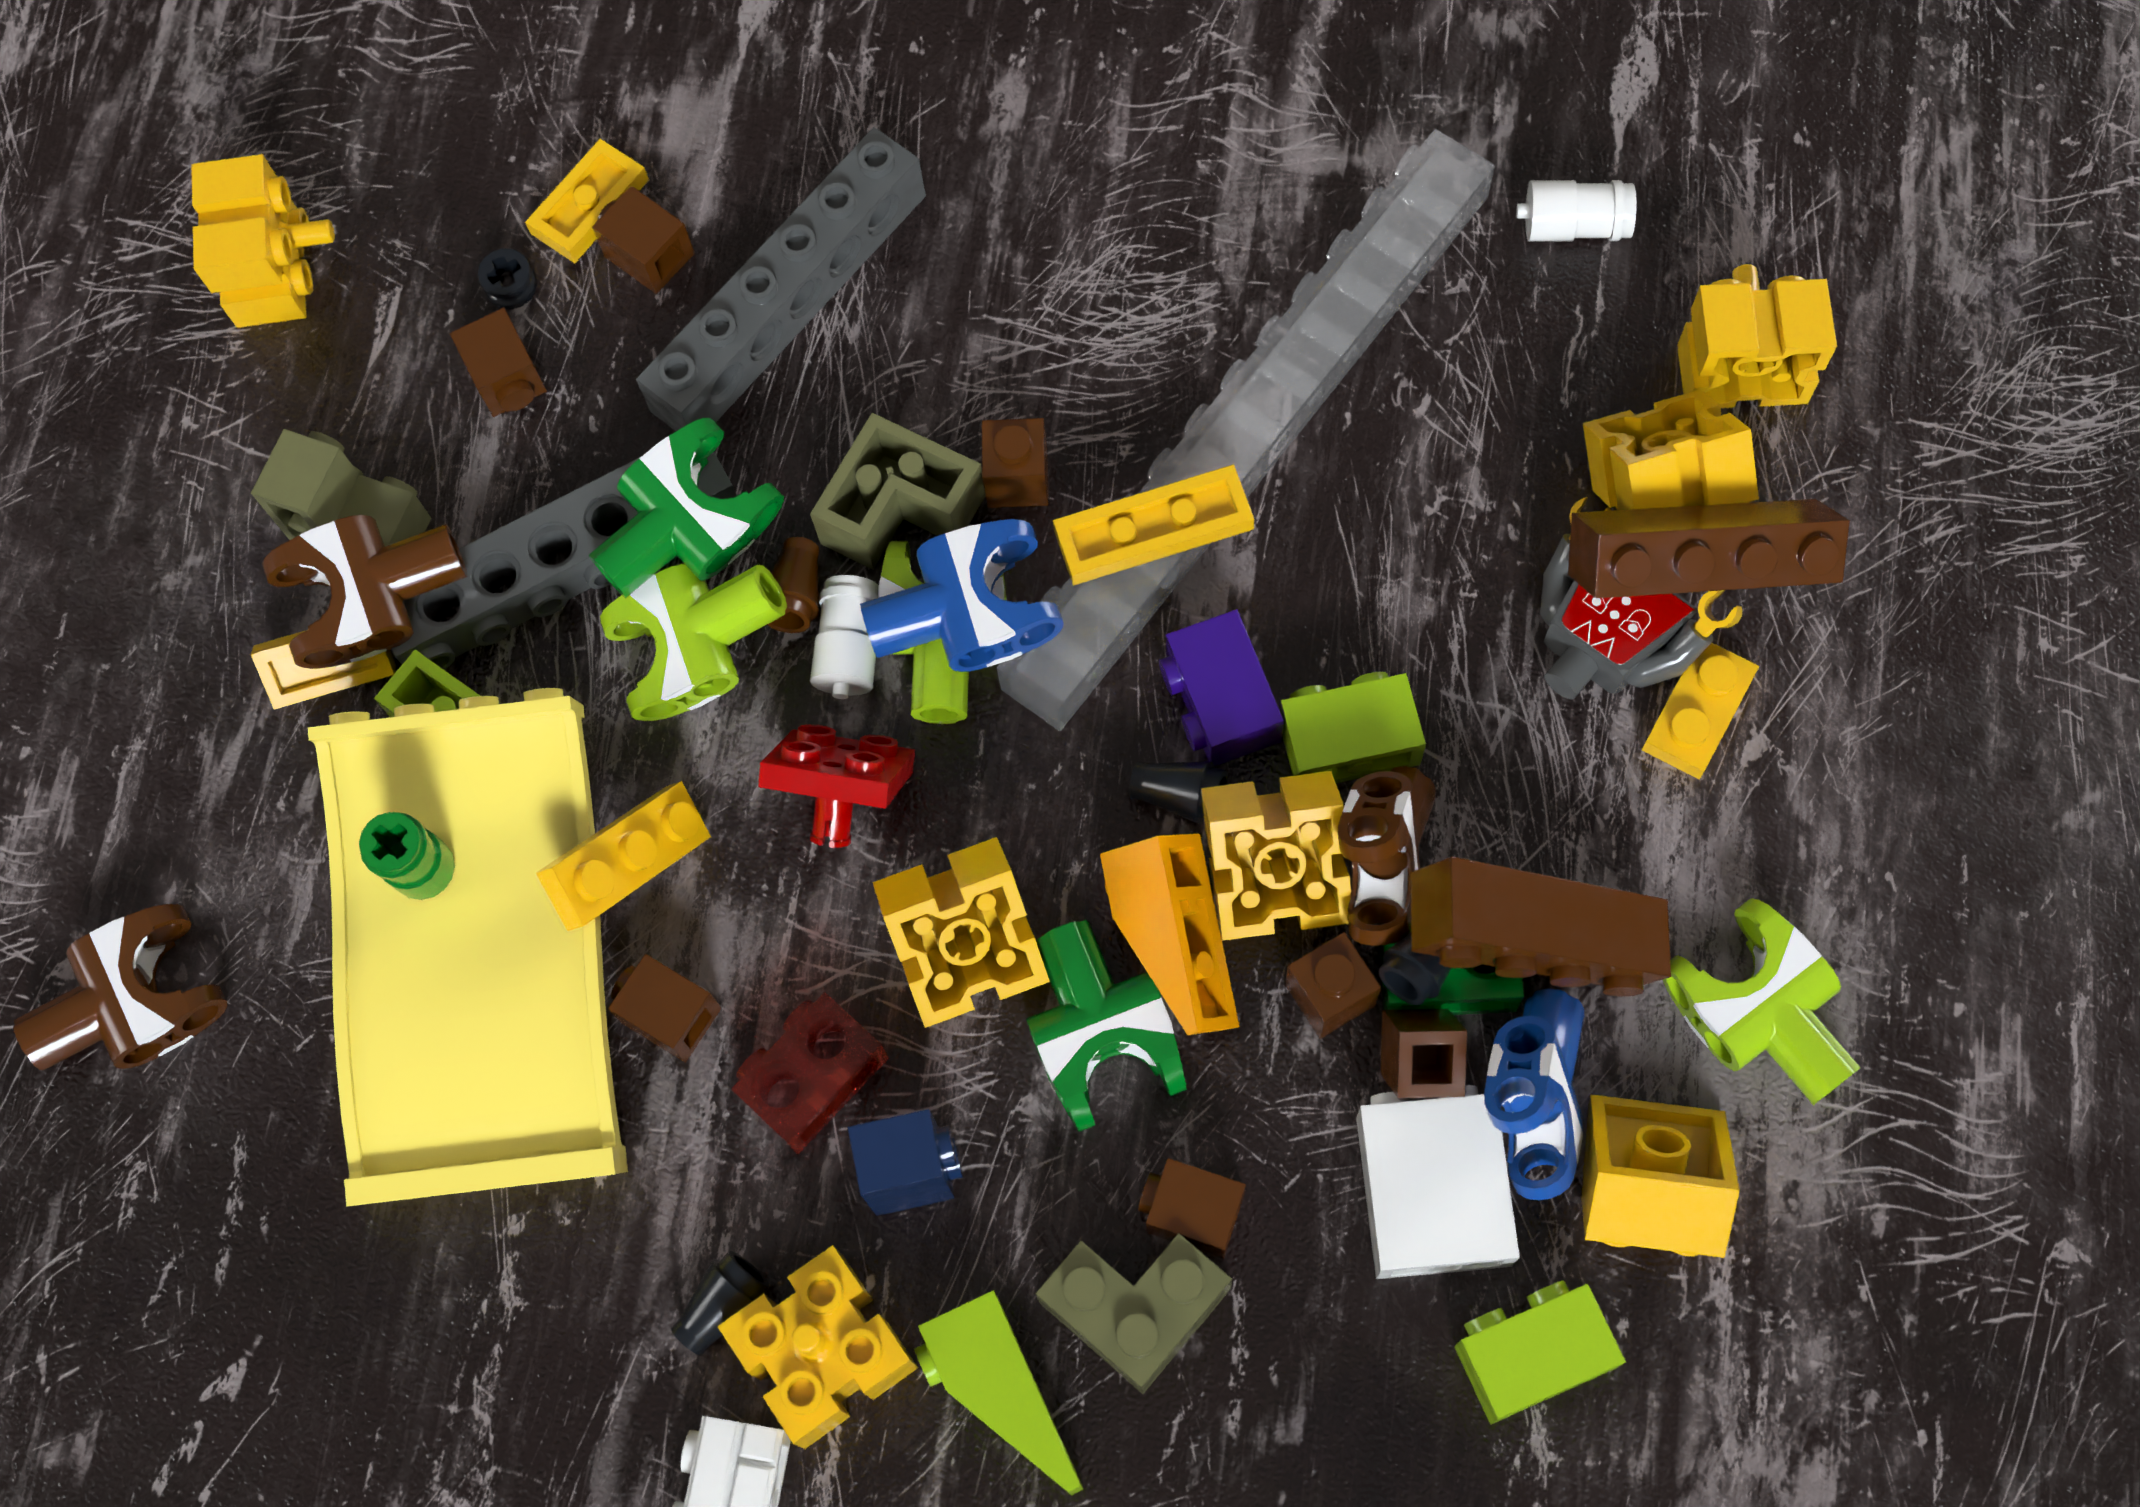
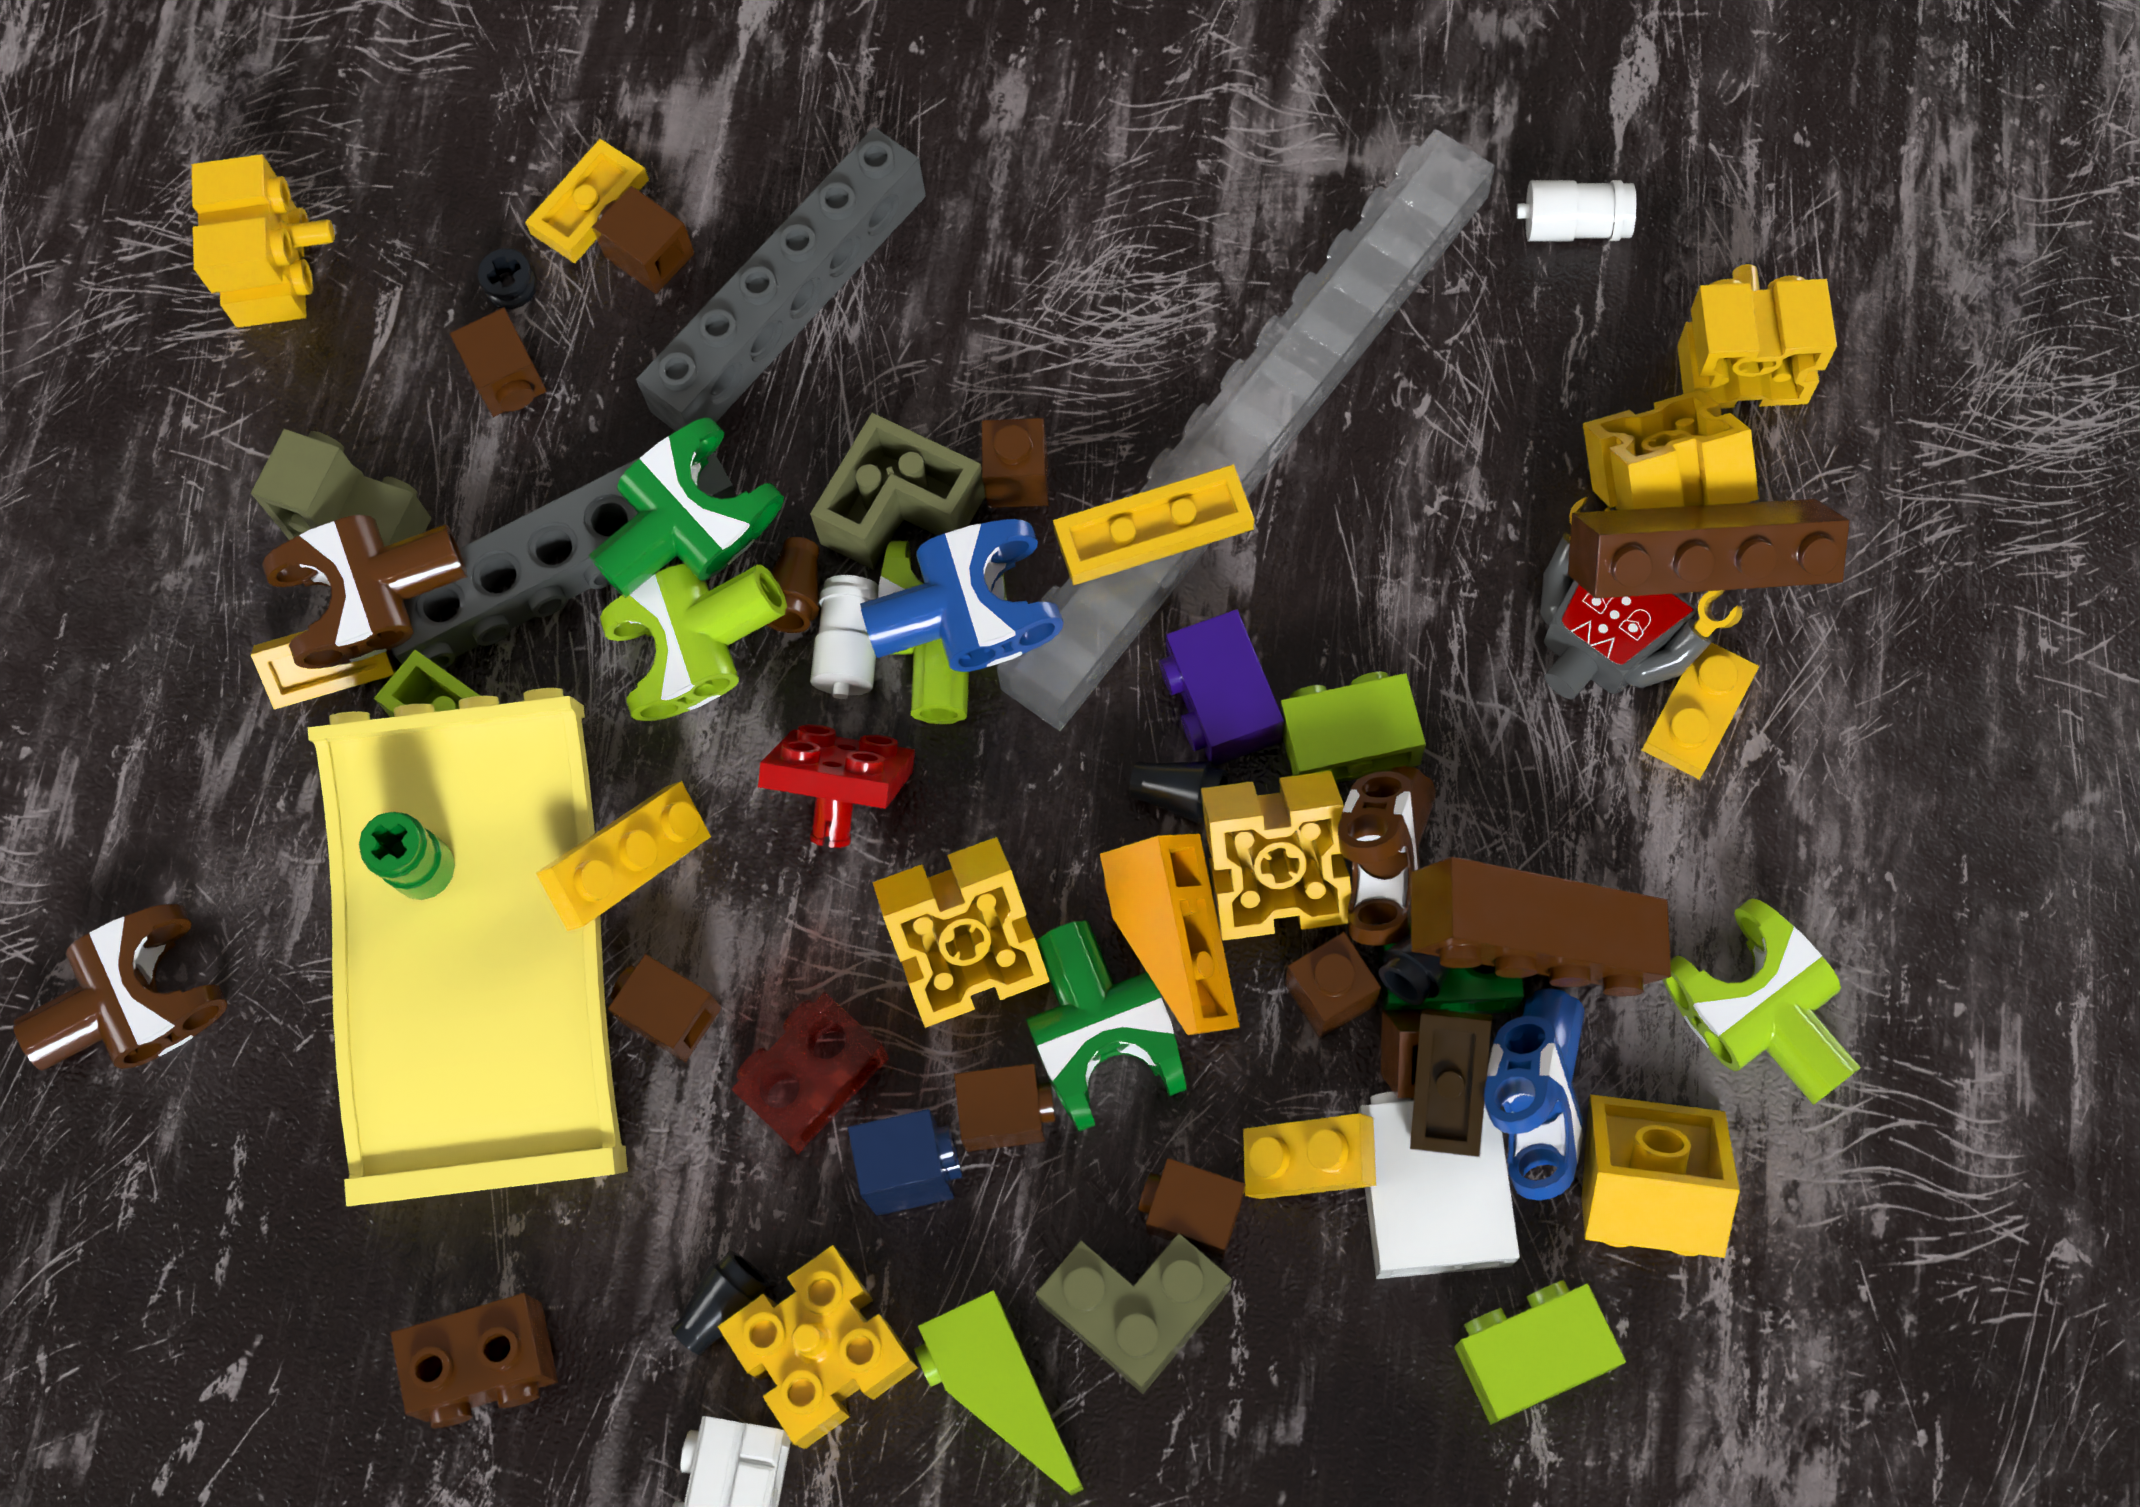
(473, 1360): none -> reddish brown brick
(1003, 1107): none -> reddish brown brick
(1309, 1156): none -> yellow plate
(1450, 1082): none -> dark brown plate

